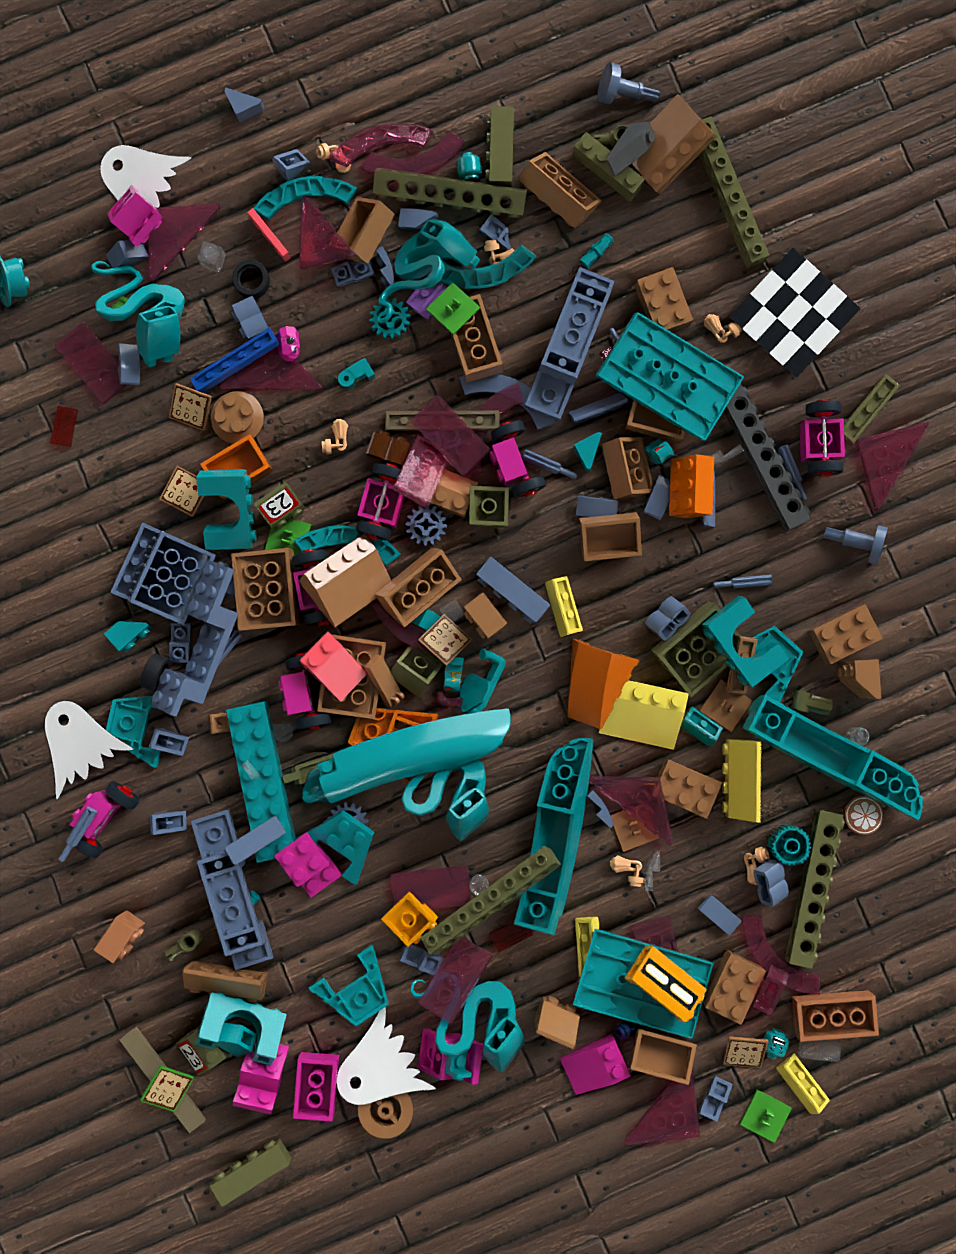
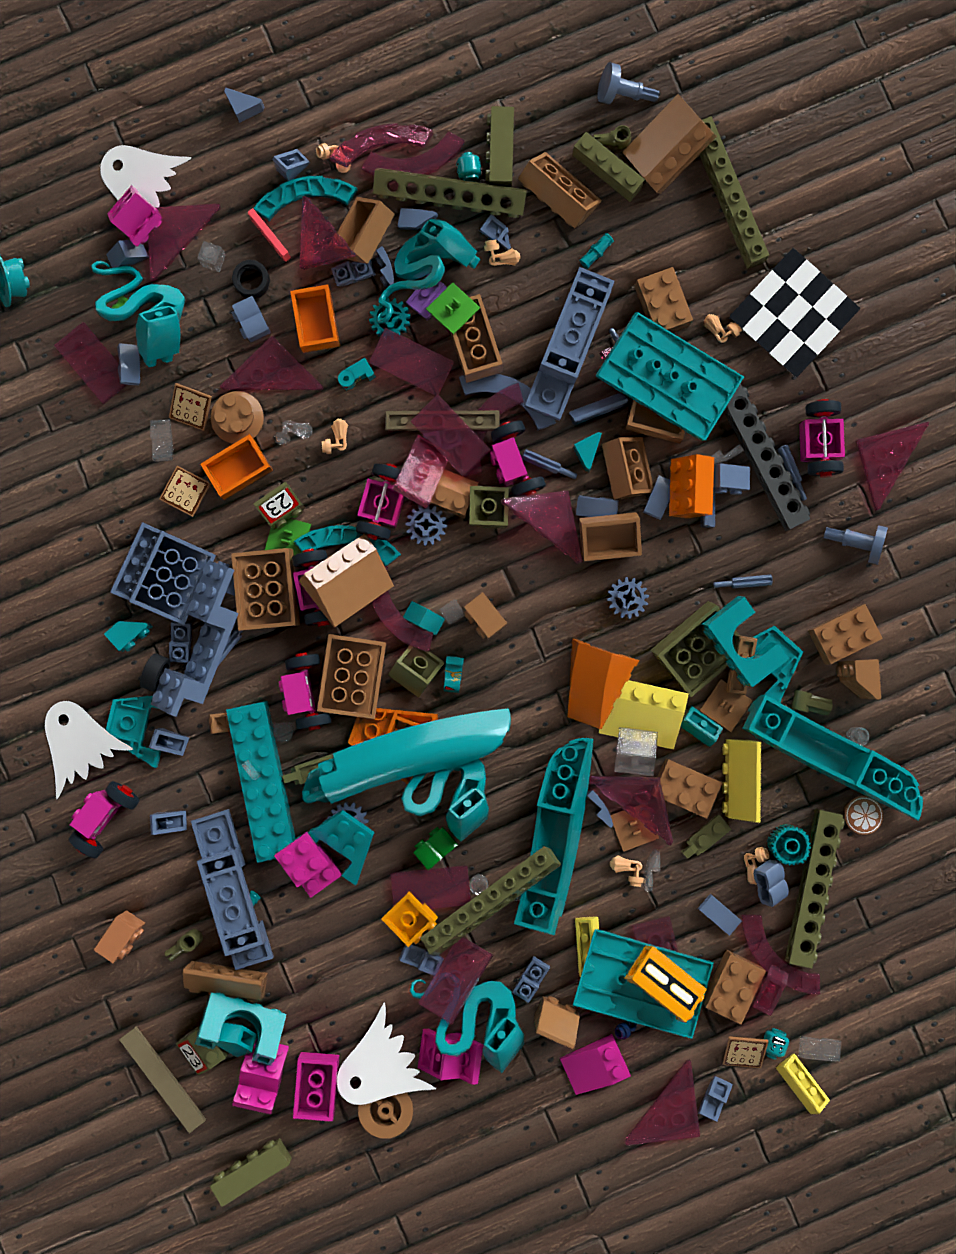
(64, 426): clear red tile -> none
(78, 831): sand blue axle -> none
(161, 440): none -> clear slope
(167, 1088): piece -> none
(235, 361): blue plate -> none
(235, 486): teal arch -> none
(255, 840): sand blue slope -> none
(289, 343): dark pink rock -> none
(303, 430): none -> clear piece
(315, 318): none -> orange piece
(333, 666): coral slope -> none
(362, 996): teal wing -> none
(384, 681): medium nougat hinge -> none
(388, 449): reddish brown brick -> none
(411, 362): none -> clear pink tile
(418, 586): medium nougat slope -> none
(435, 847): none -> green brick
(445, 639): piece -> none
(448, 702): clear pink arm -> none
(456, 1066): teal bracket -> none
(477, 690): teal piece -> none
(490, 275): teal tile -> none
(510, 935): clear red tile -> none
(513, 590): sand blue brick -> none
(530, 979): none -> sand blue slope
(551, 518): none -> clear pink tile
(563, 606): light yellow slope -> none
(631, 145): dark grey slope -> none
(631, 586): none -> sand blue gear
(636, 751): none -> clear slope
(659, 451): teal leg -> none
(662, 1056): medium nougat piece -> none
(667, 618): sand blue brick -> none
(706, 836): none -> olive hinge
(731, 478): none -> sand blue brick
(765, 1116): bright green piece -> none
(835, 1015): nougat brick -> none
(869, 408): olive tile -> none

